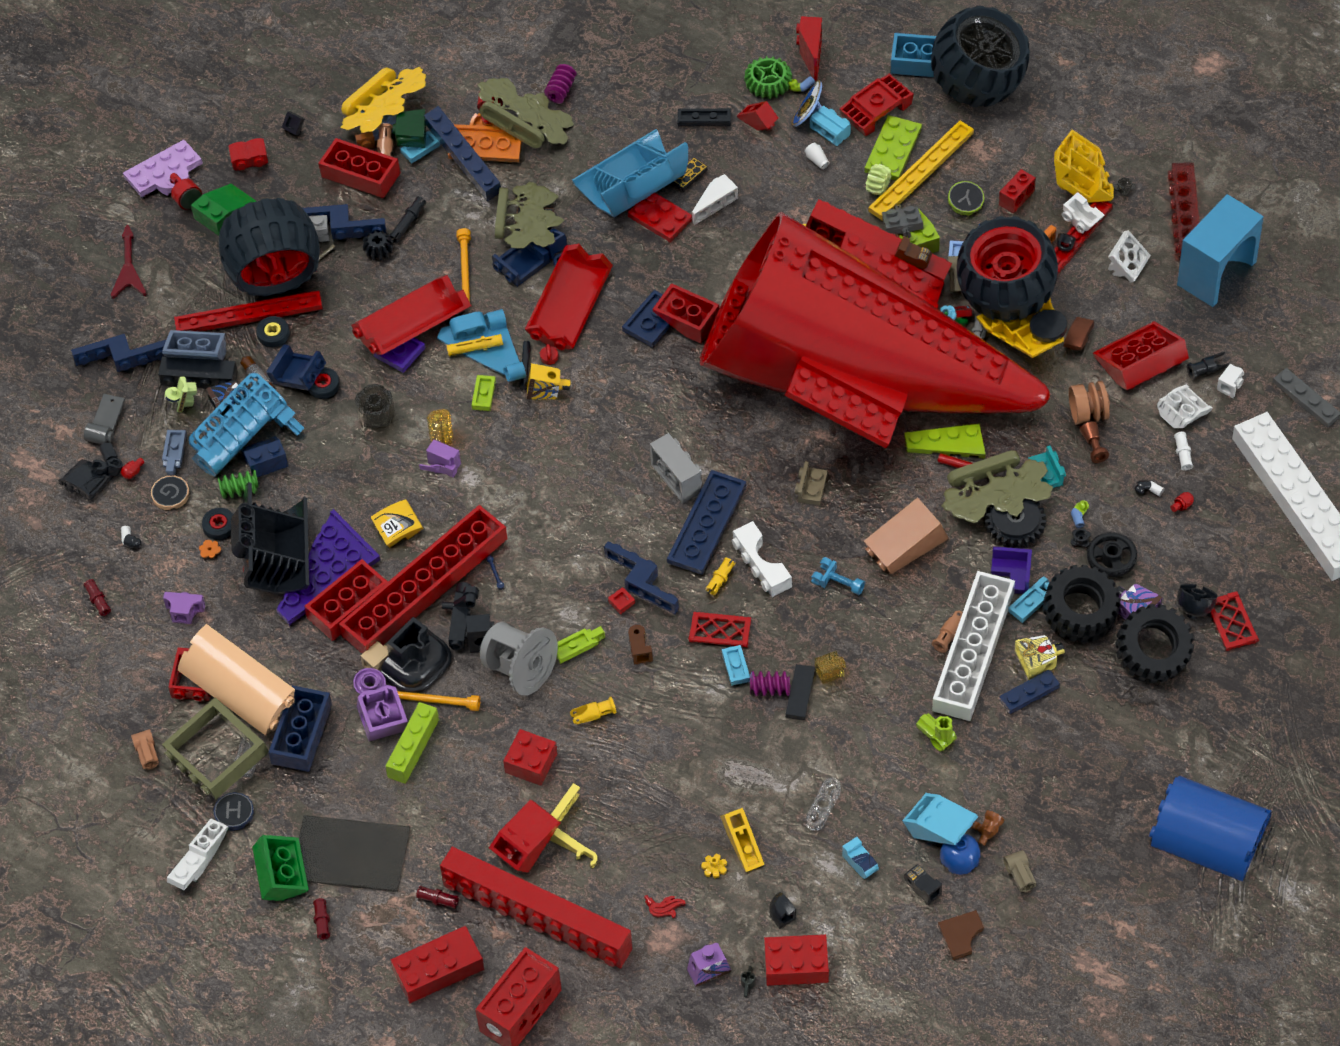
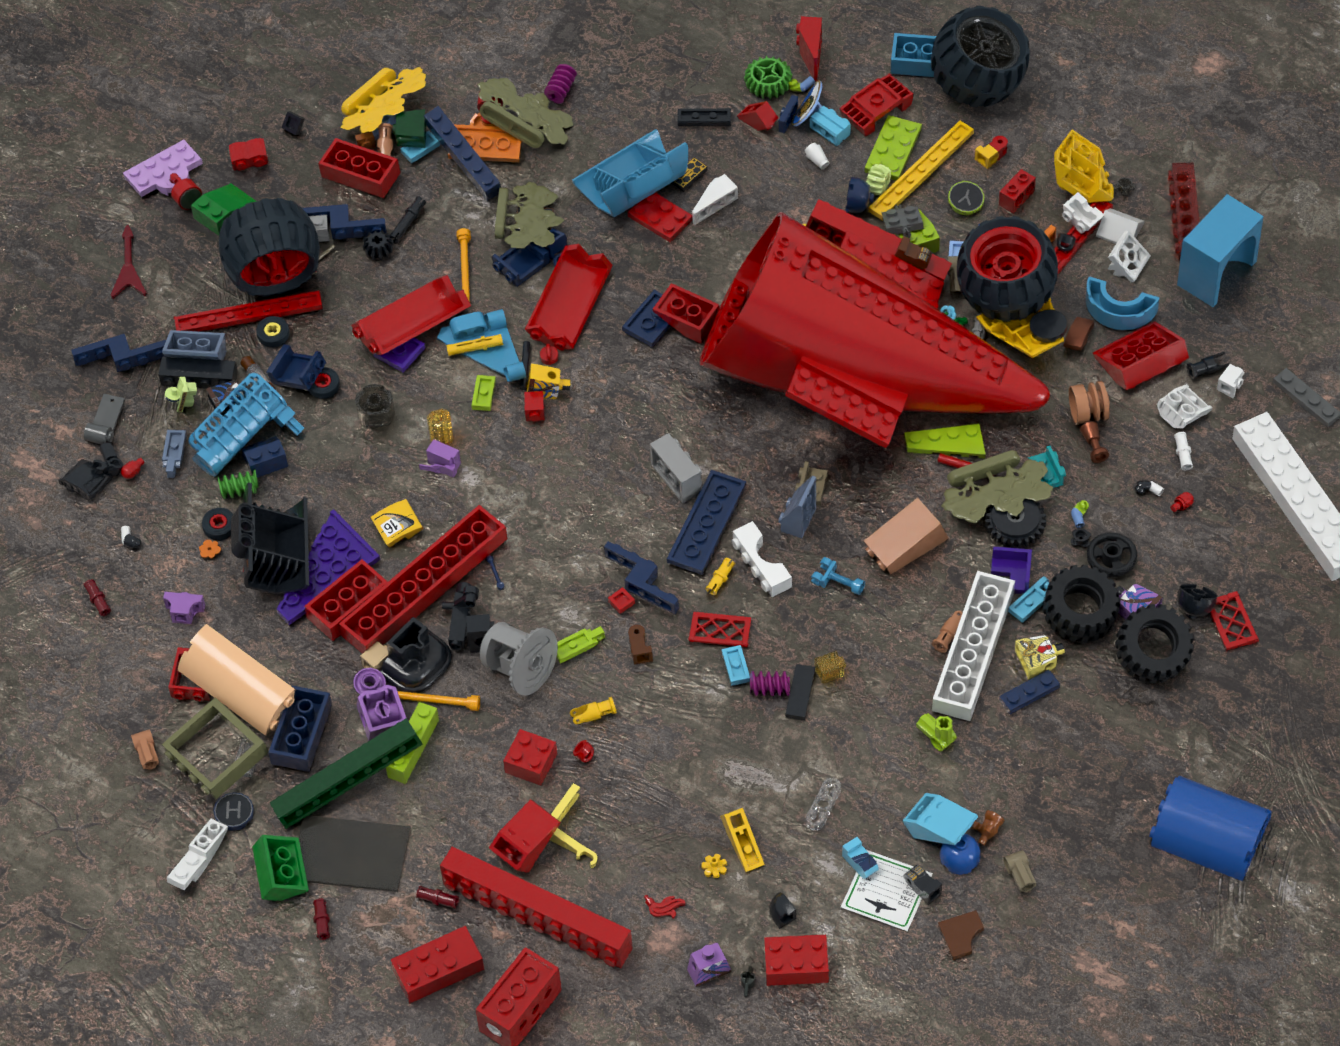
(170, 492): black tile -> none
(345, 773): none -> dark green brick
(534, 406): none -> red brick
(583, 749): none -> red tile
(787, 114): none -> dark blue plate
(799, 509): none -> sand blue slope
(858, 196): none -> dark blue cylinder
(884, 894): none -> white sticker
(963, 311): red tile -> none
(992, 152): none -> yellow leg
(1115, 223): none -> white slope
(1116, 313): none -> dark azure brick

